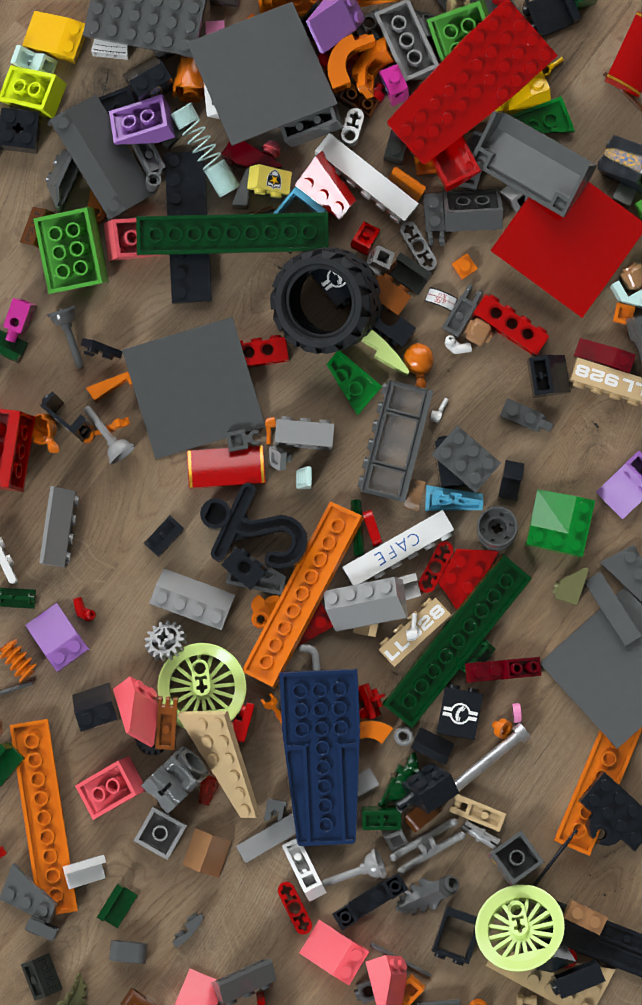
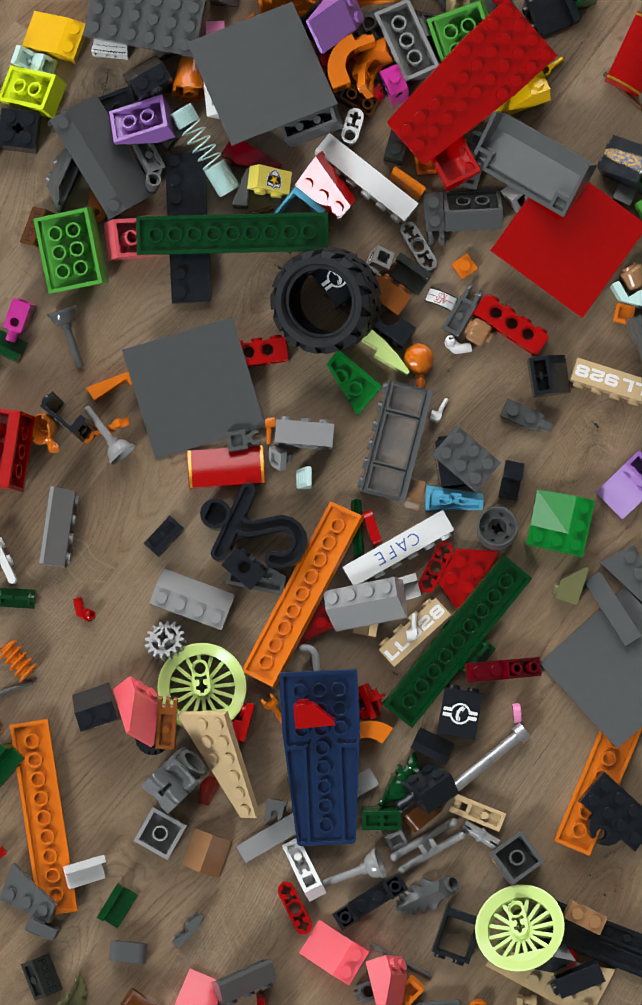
(57, 637): medium lavender slope -> none
(95, 347): black plate -> none
(110, 787): coral slope -> none
(262, 607): orange plate -> none
(271, 149): coral plate -> none
(309, 715): none -> red slope
(365, 238): red slope -> none
(409, 736): light grey plate -> none
(502, 728): orange tile -> none
(547, 117): green wing -> none
(554, 859): black piece -> none
(604, 355): dark red slope -> none

